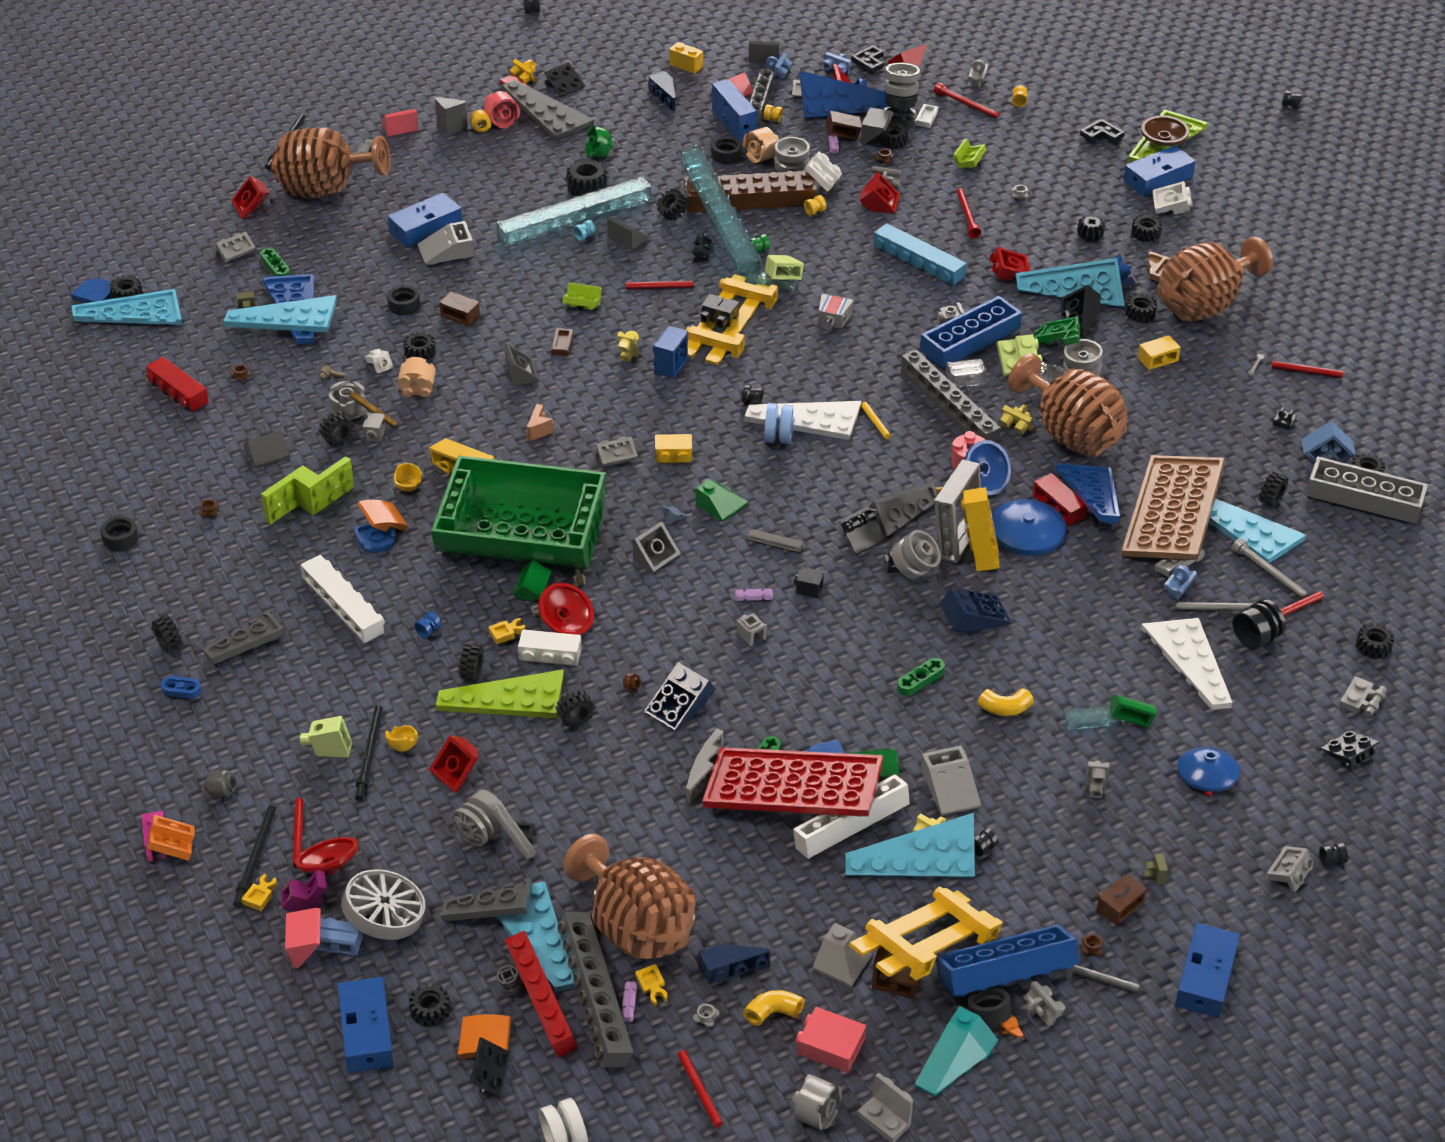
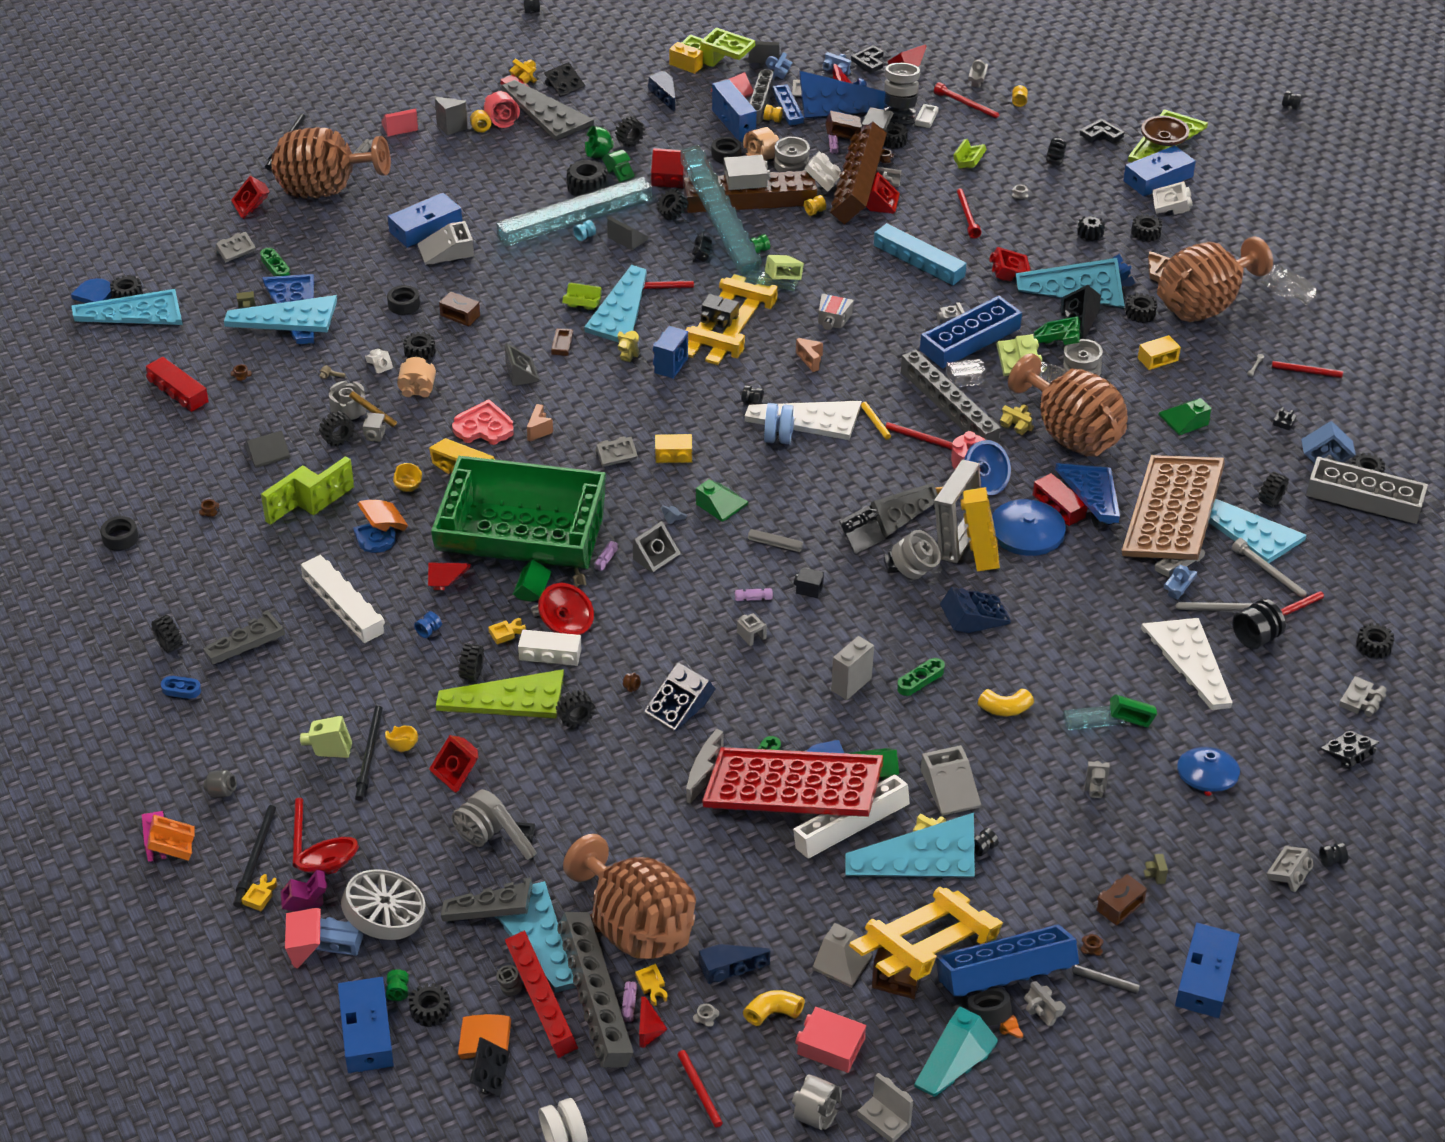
(397, 985): none -> green wheel
(445, 574): none -> red slope
(483, 422): none -> coral plate
(605, 555): none -> lavender axle
(619, 164): none -> green brick
(620, 307): none -> medium azure wing
(624, 128): none -> black tyre
(650, 1024): none -> red slope
(667, 168): none -> red slope
(720, 44): none -> lime bracket
(746, 172): none -> brick
(787, 102): none -> blue plate
(809, 352): none -> nougat slope
(852, 667): none -> light grey brick
(858, 172): none -> reddish brown brick
(918, 435): none -> red bar
(1056, 151): none -> black gear
(1187, 416): none -> green slope
(1286, 283): none -> clear hair

